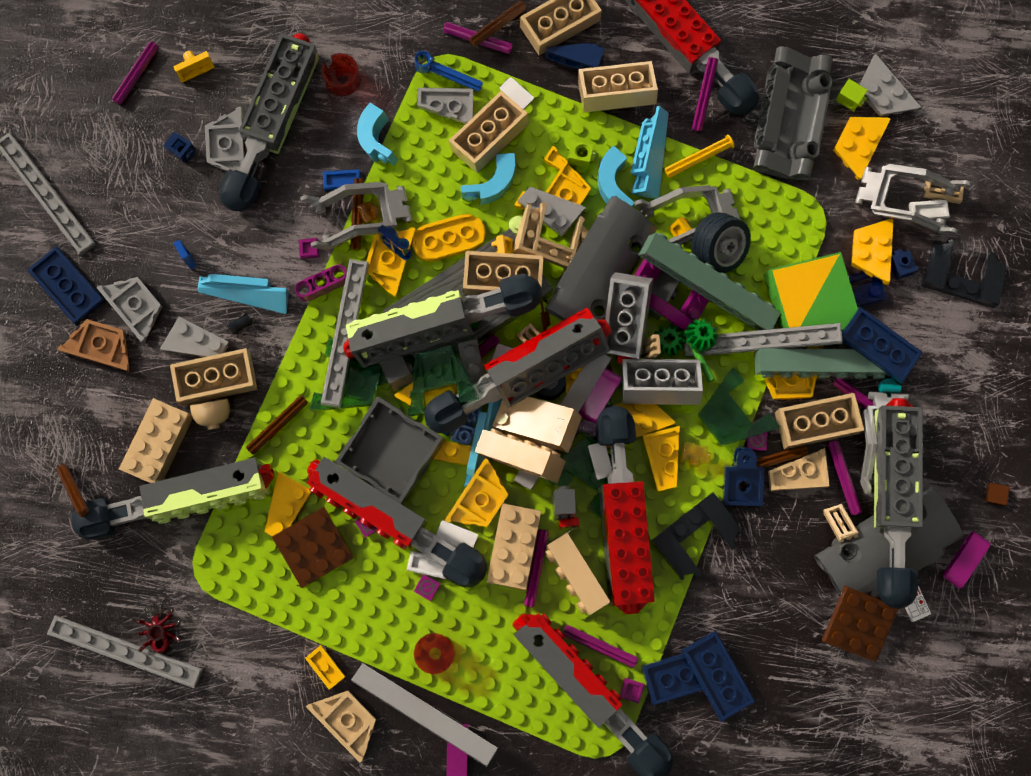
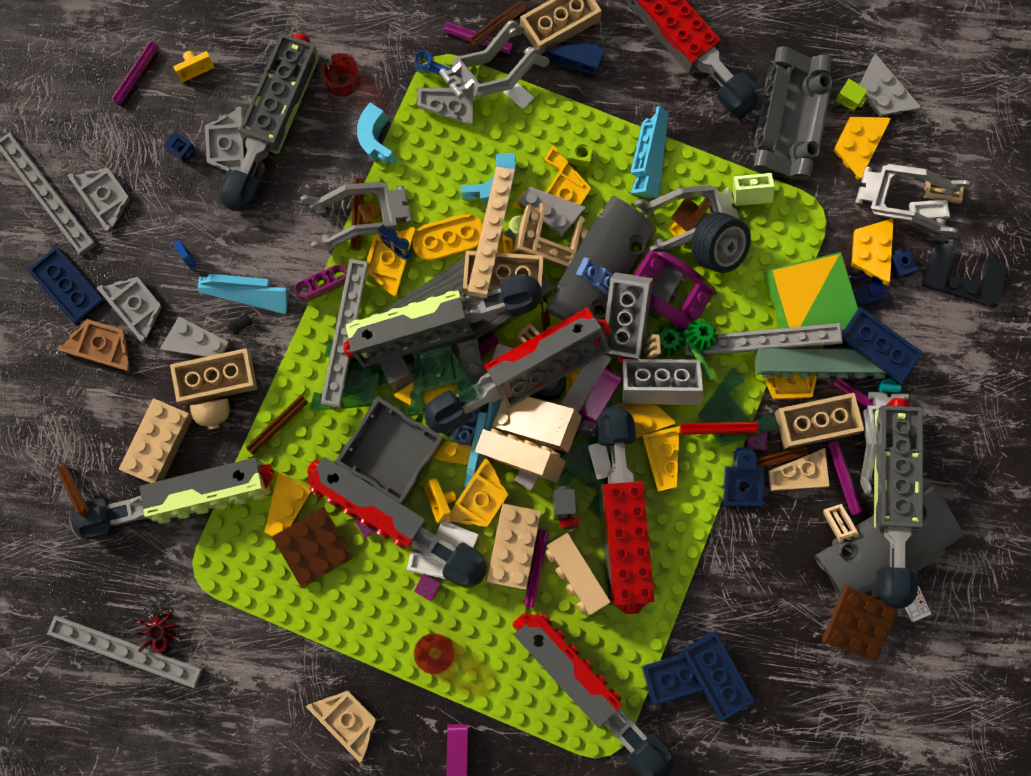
(102, 195): none -> light grey wing
(306, 250): magenta tile -> none
(325, 667): yellow plate -> none
(336, 179): blue tile -> none
(424, 714): light grey tile -> none
(438, 500): none -> yellow tile
(464, 82): none -> light grey piece
(489, 131): tan brick -> none
(491, 233): none -> tan plate
(594, 275): none -> medium blue slope
(600, 646): magenta axle -> none
(610, 165): medium azure arch -> none
(617, 86): tan brick -> none
(631, 690): magenta tile -> none
(669, 540): black wedge -> none
(689, 213): none -> reddish brown panel
(694, 454): clear yellow brick -> none
(699, 156): yellow axle -> none
(705, 94): magenta axle -> none
(708, 282): sand green brick -> none
(718, 428): none -> red axle
(753, 189): none -> yellowish green brick
(966, 559): magenta beam -> none
(997, 494): reddish brown tile -> none

